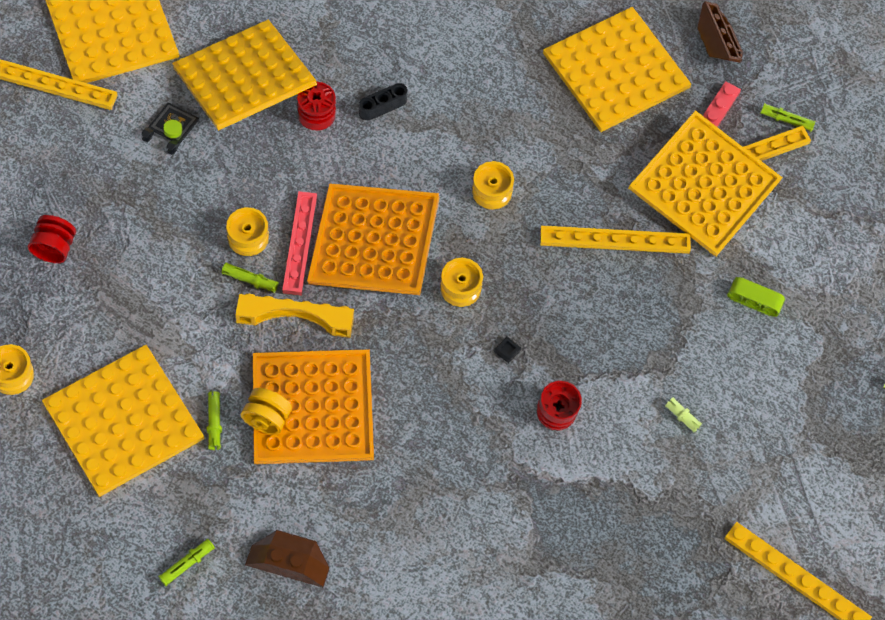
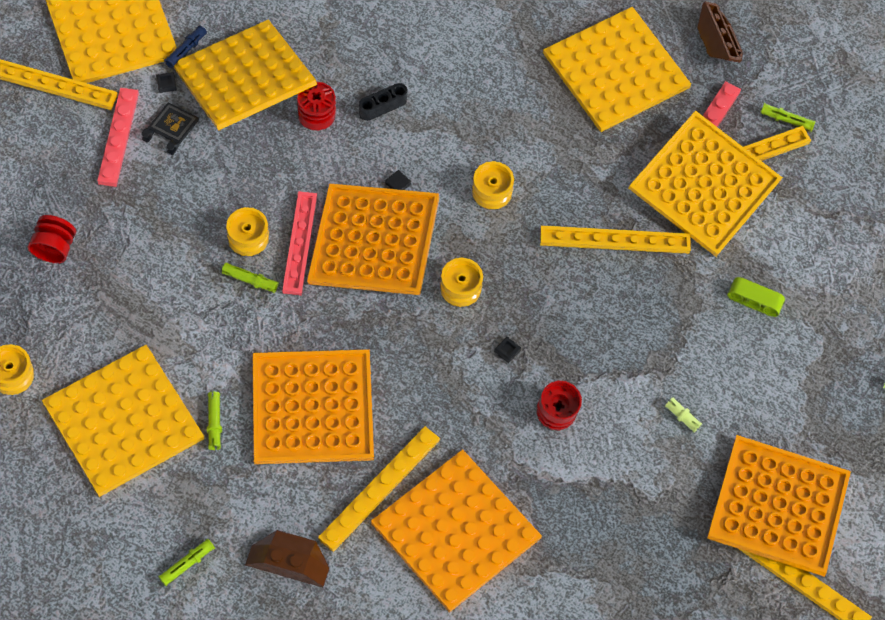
(118, 137): none -> coral plate
(166, 82): none -> black tile
(172, 129): lime tile -> none
(190, 42): none -> dark blue pin
(256, 309): yellow arch -> none
(266, 411): yellow wheel -> none
(378, 489): none -> yellow plate
(398, 181): none -> black tile
(456, 530): none -> light orange plate
(779, 505): none -> light orange plate

